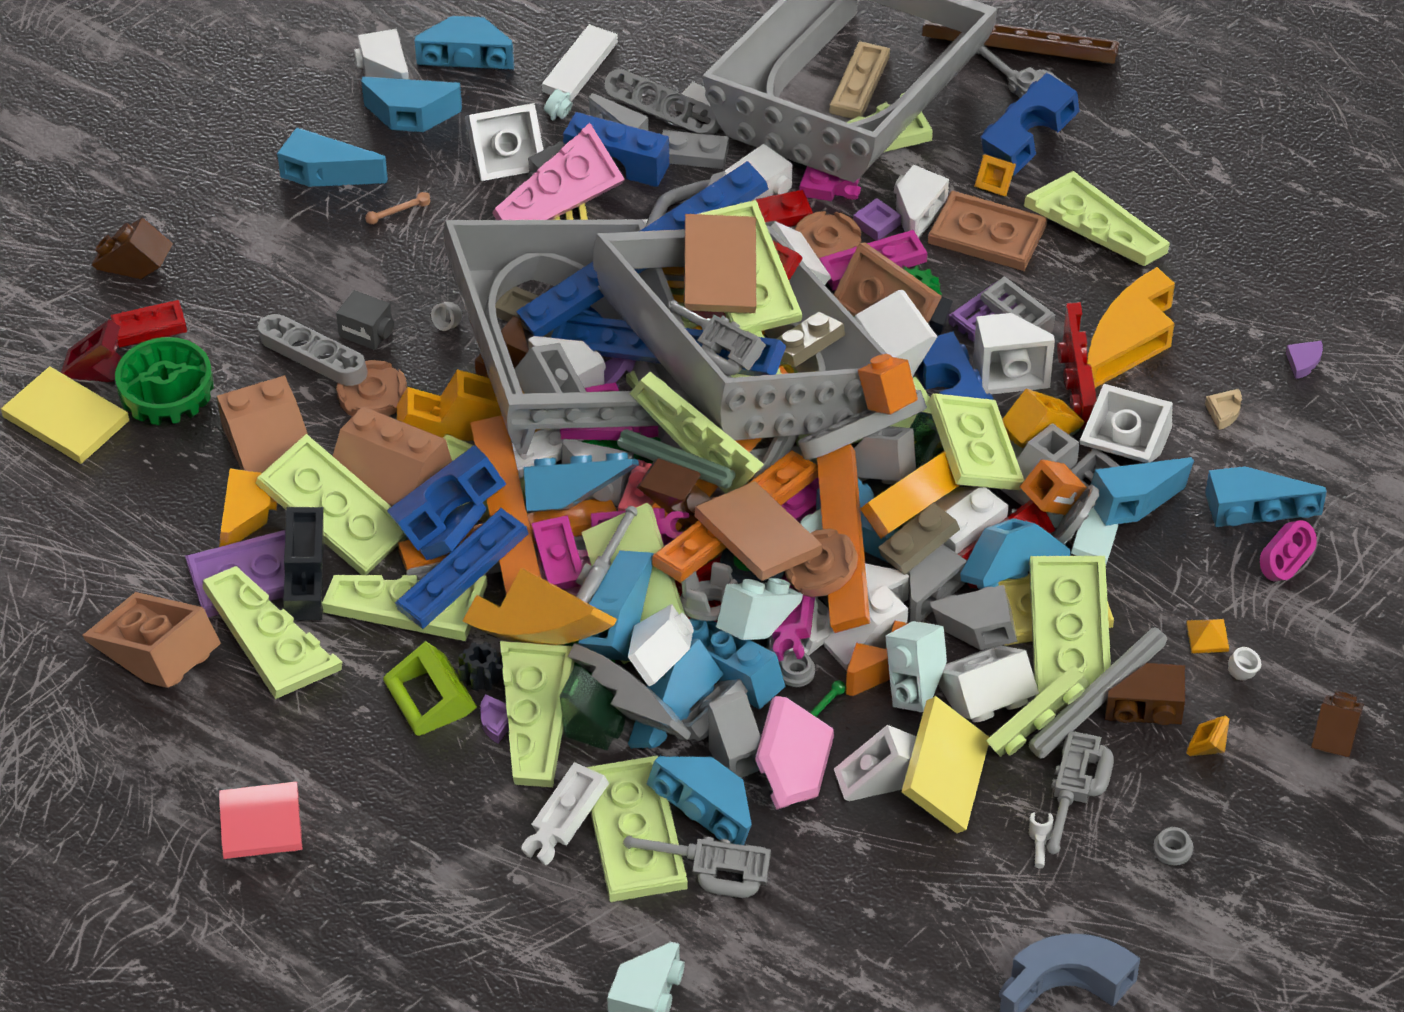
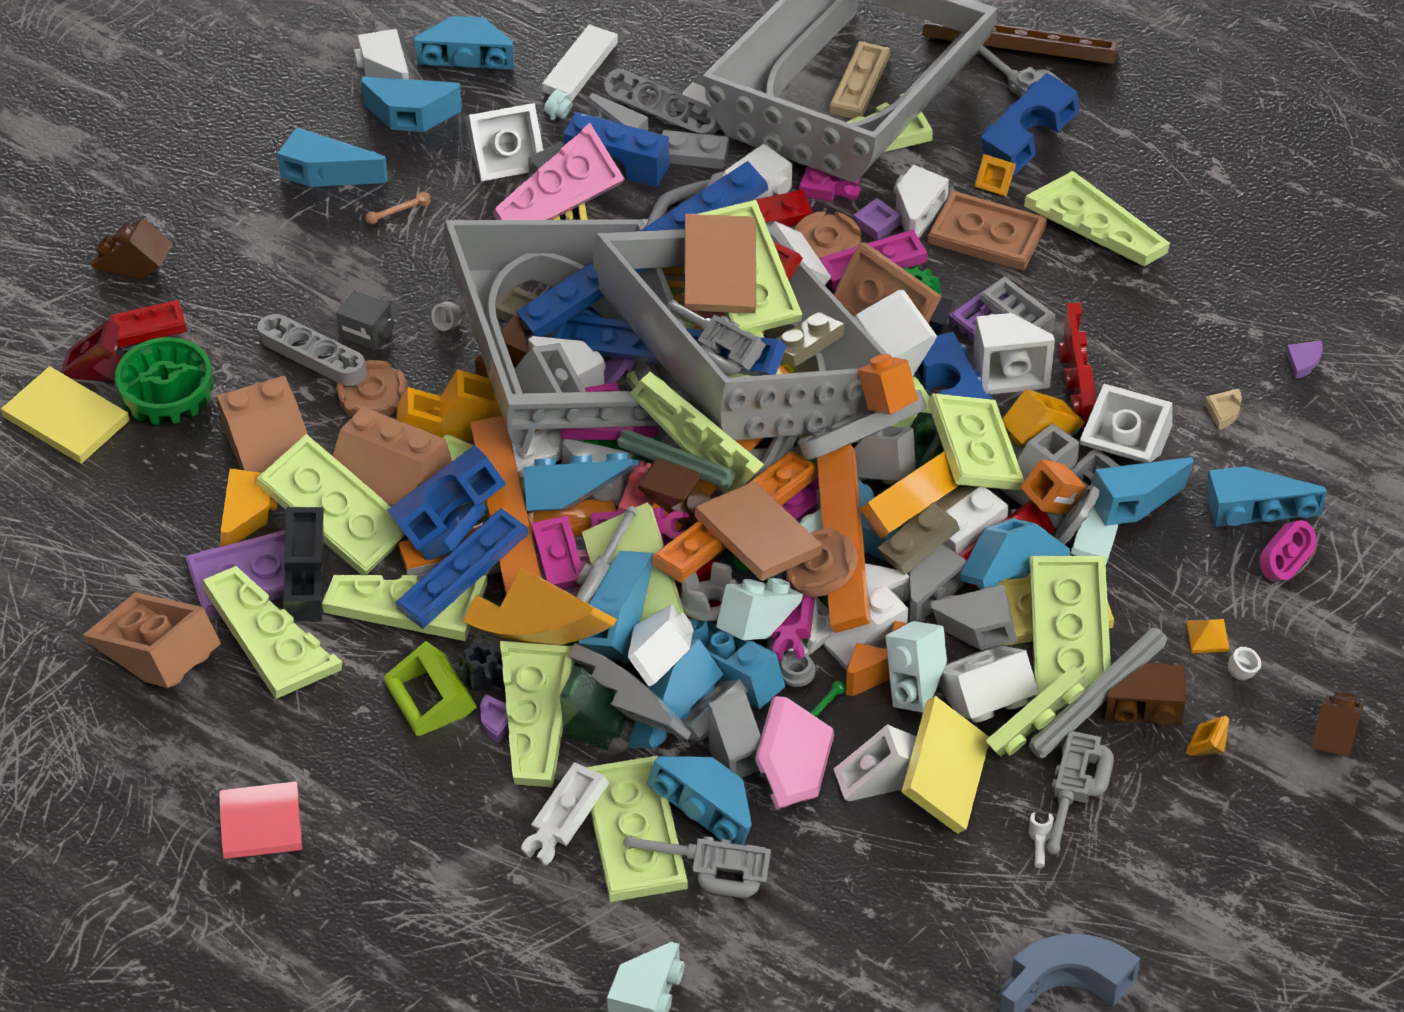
(1133, 327): light orange slope -> none
(1175, 838): light grey plate -> none

